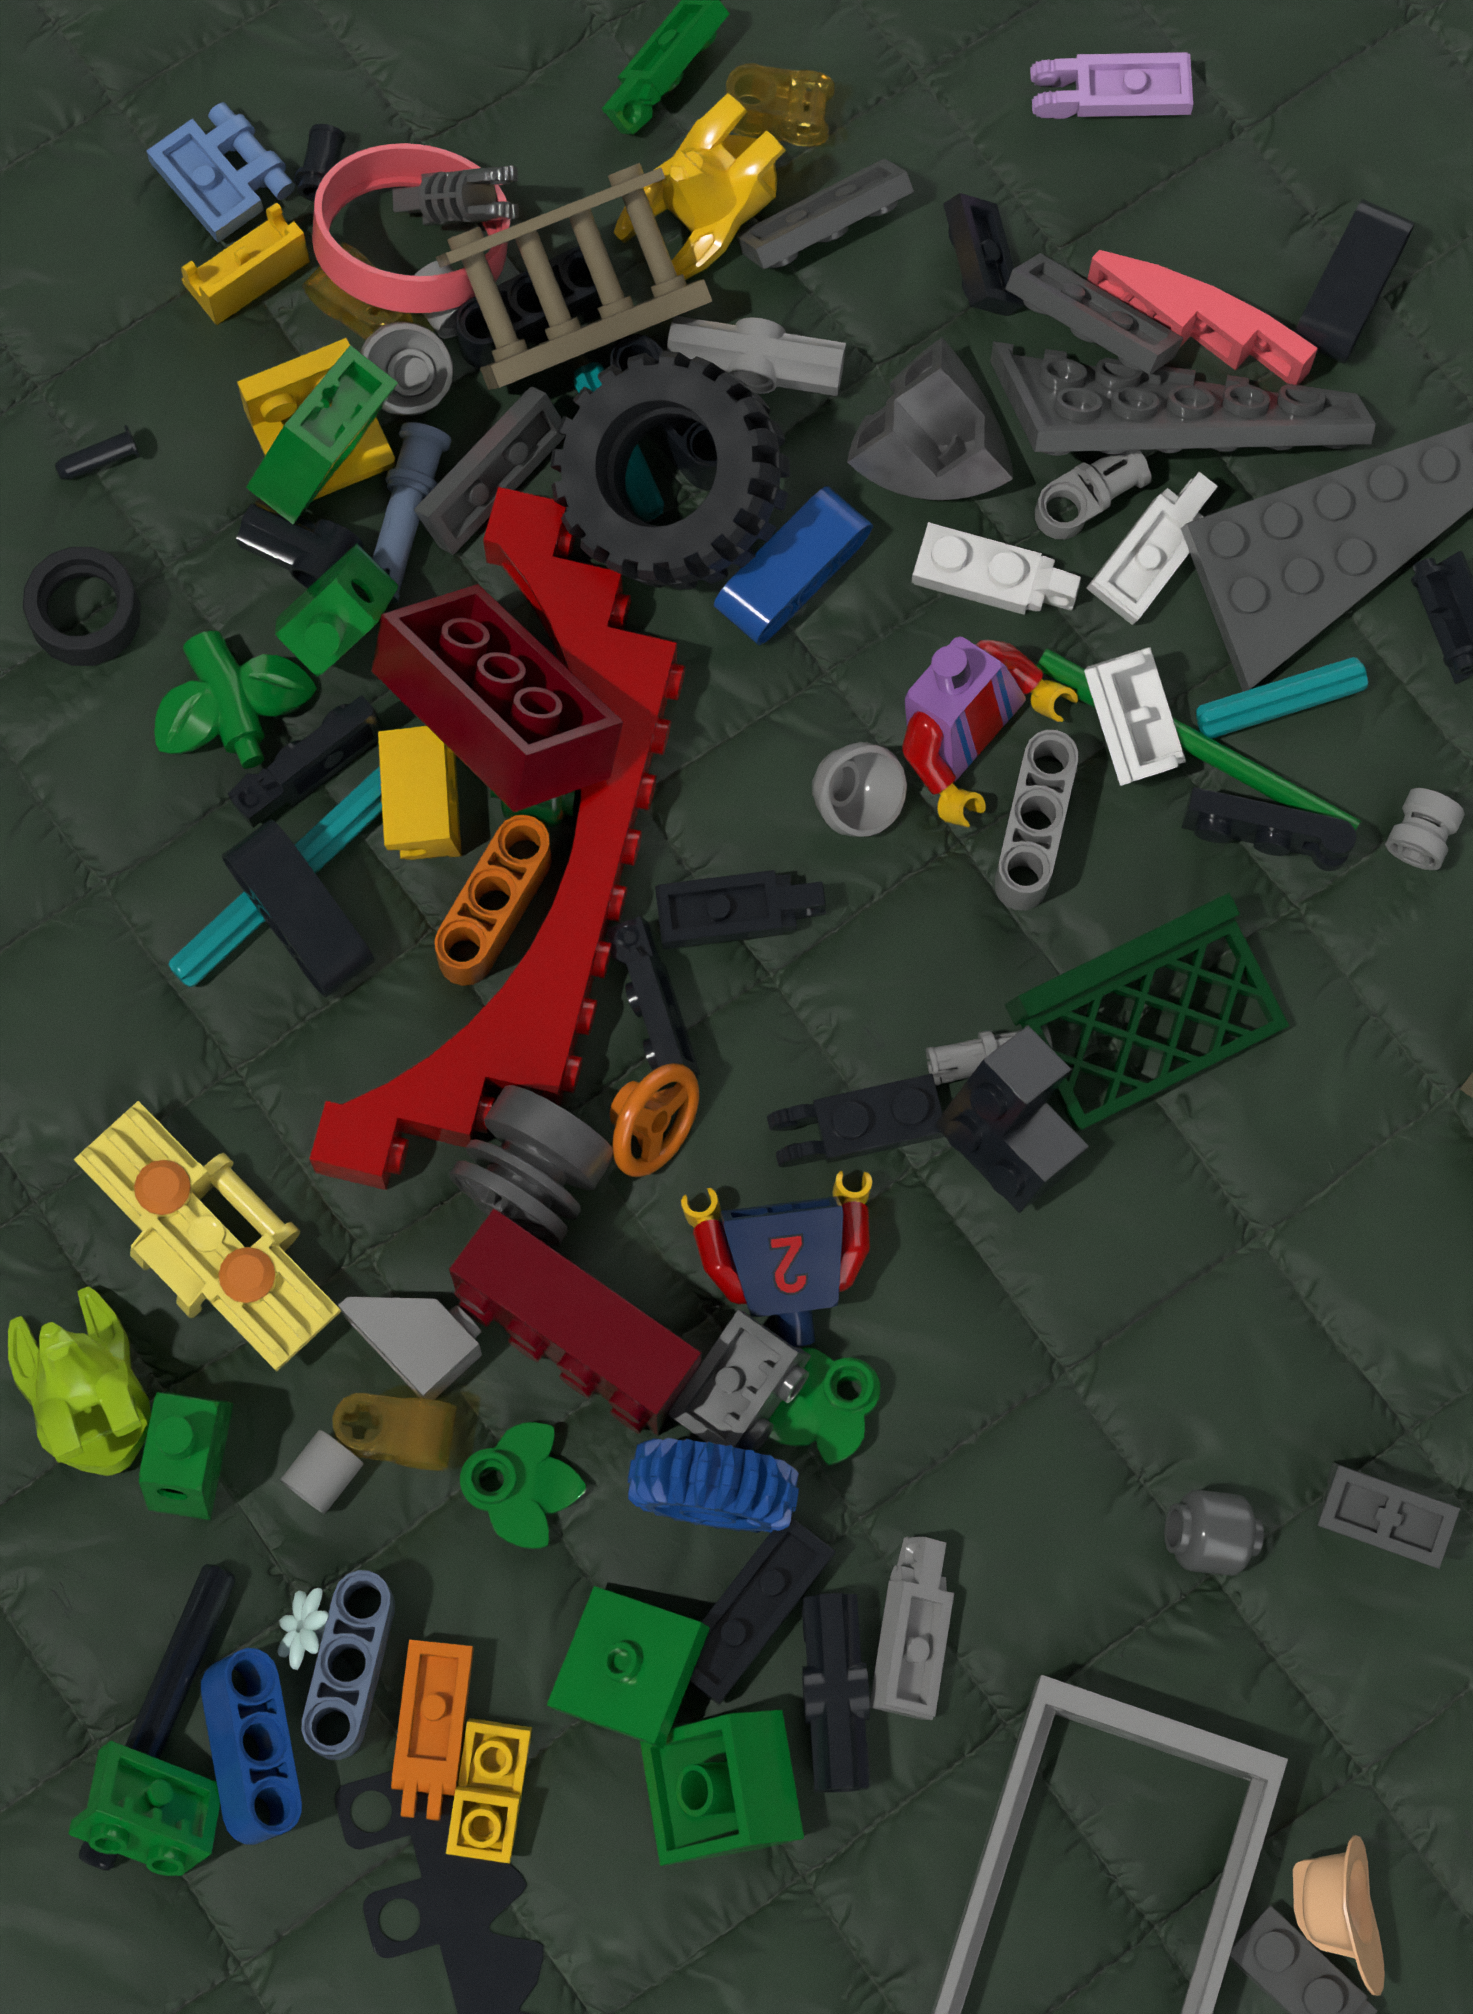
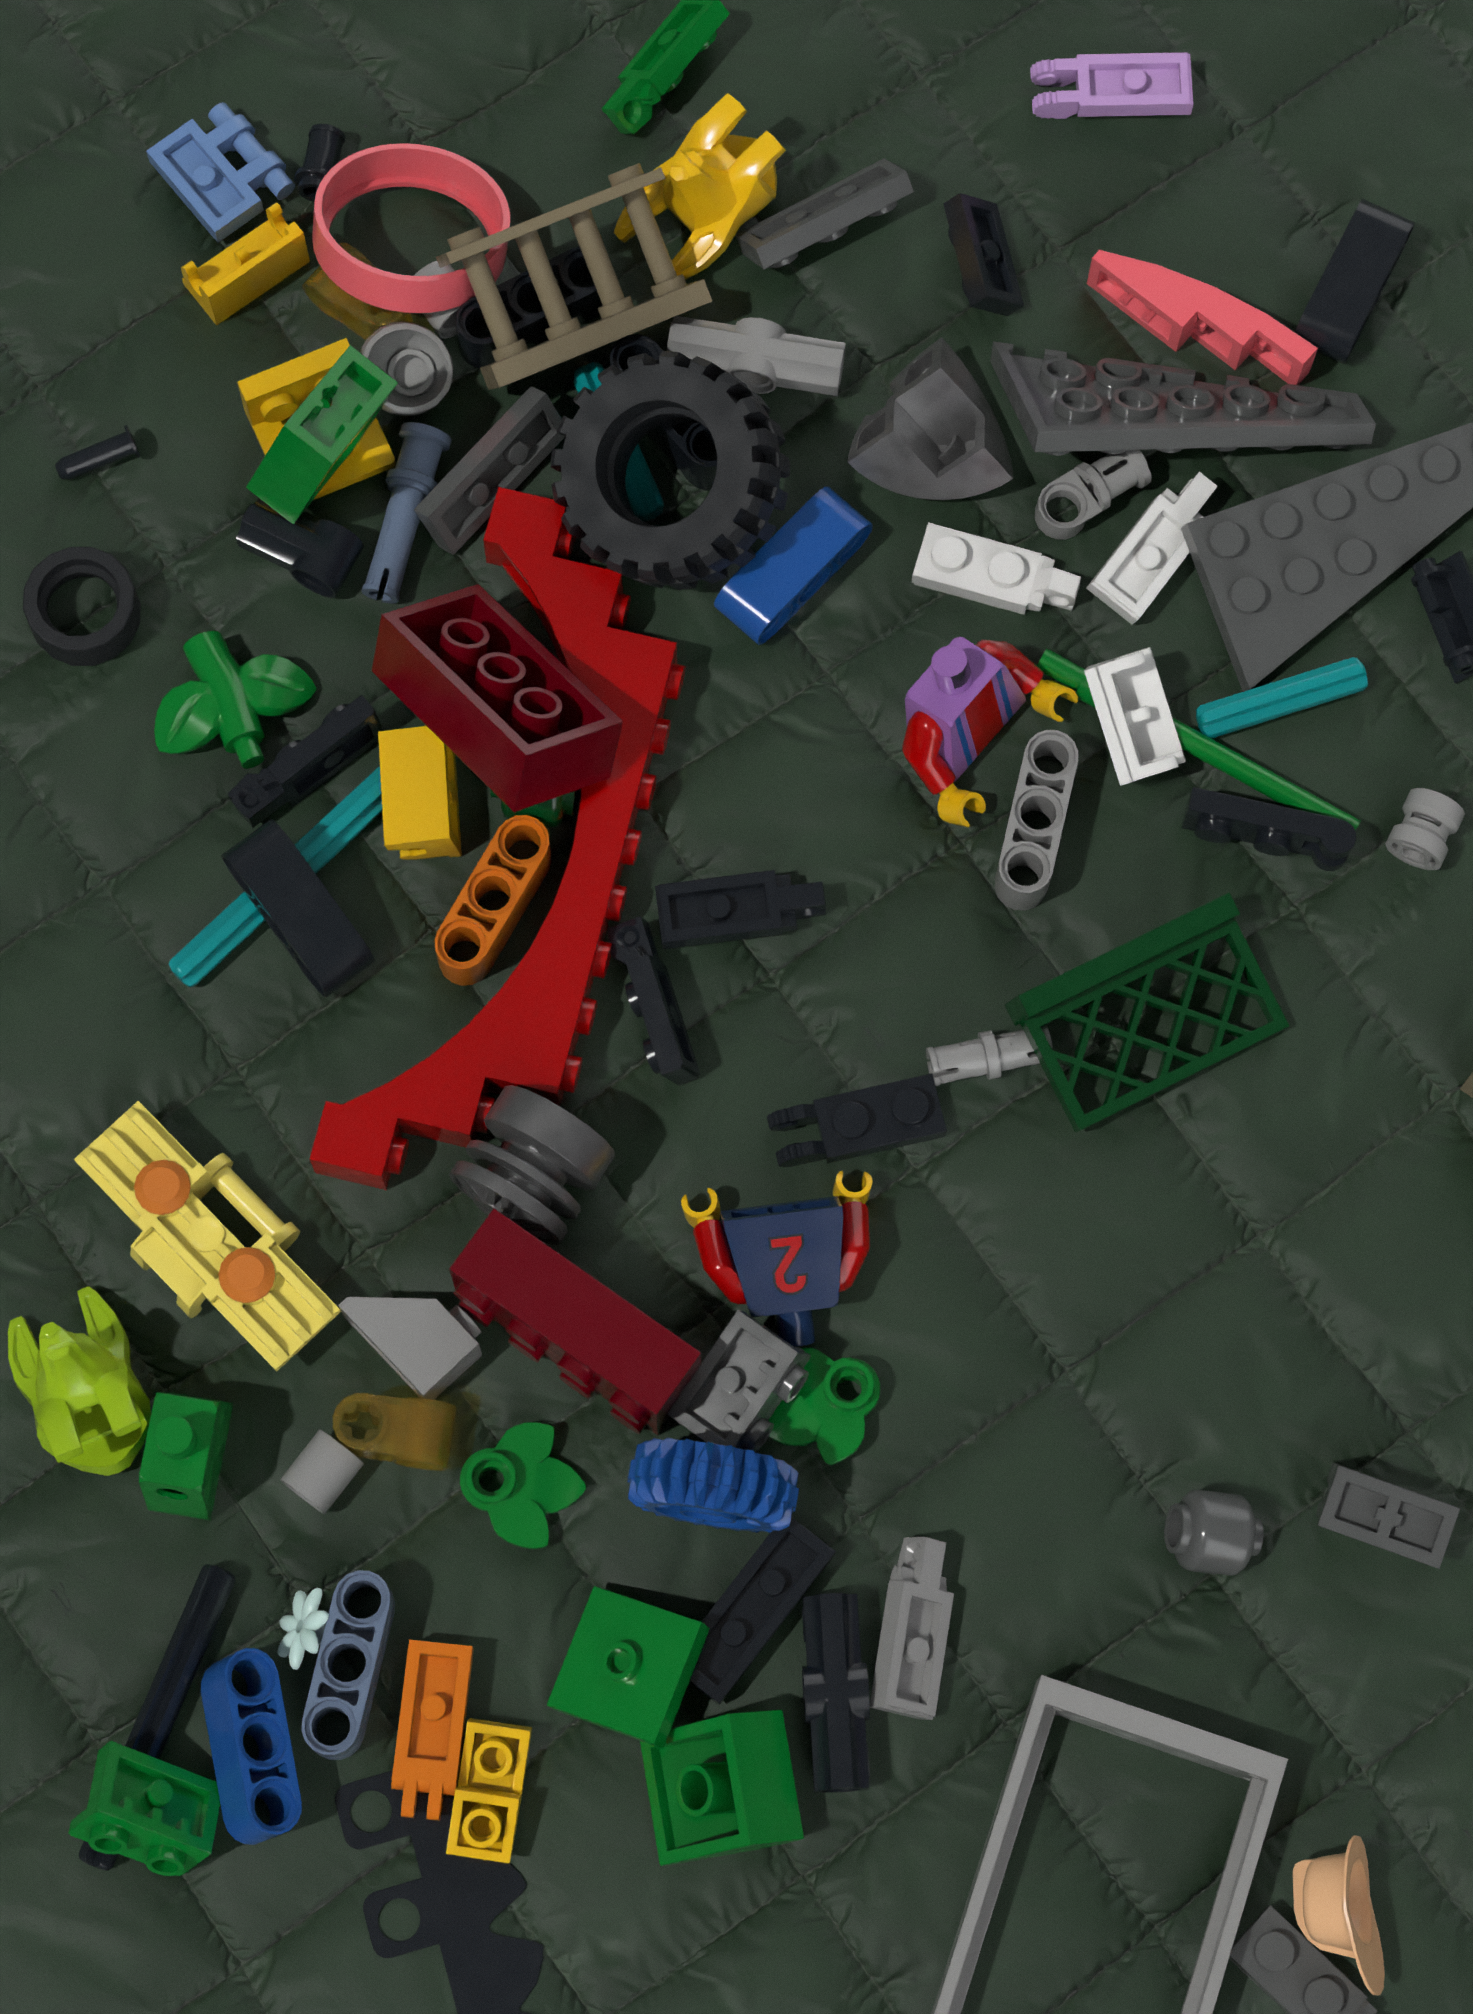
(330, 613): green torso -> none
(458, 196): dark grey hinge -> none
(647, 1113): orange piece -> none
(782, 103): clear yellow piece -> none
(859, 789): light grey piece -> none
(1007, 1125): black brick -> none
(1094, 314): dark grey plate -> none

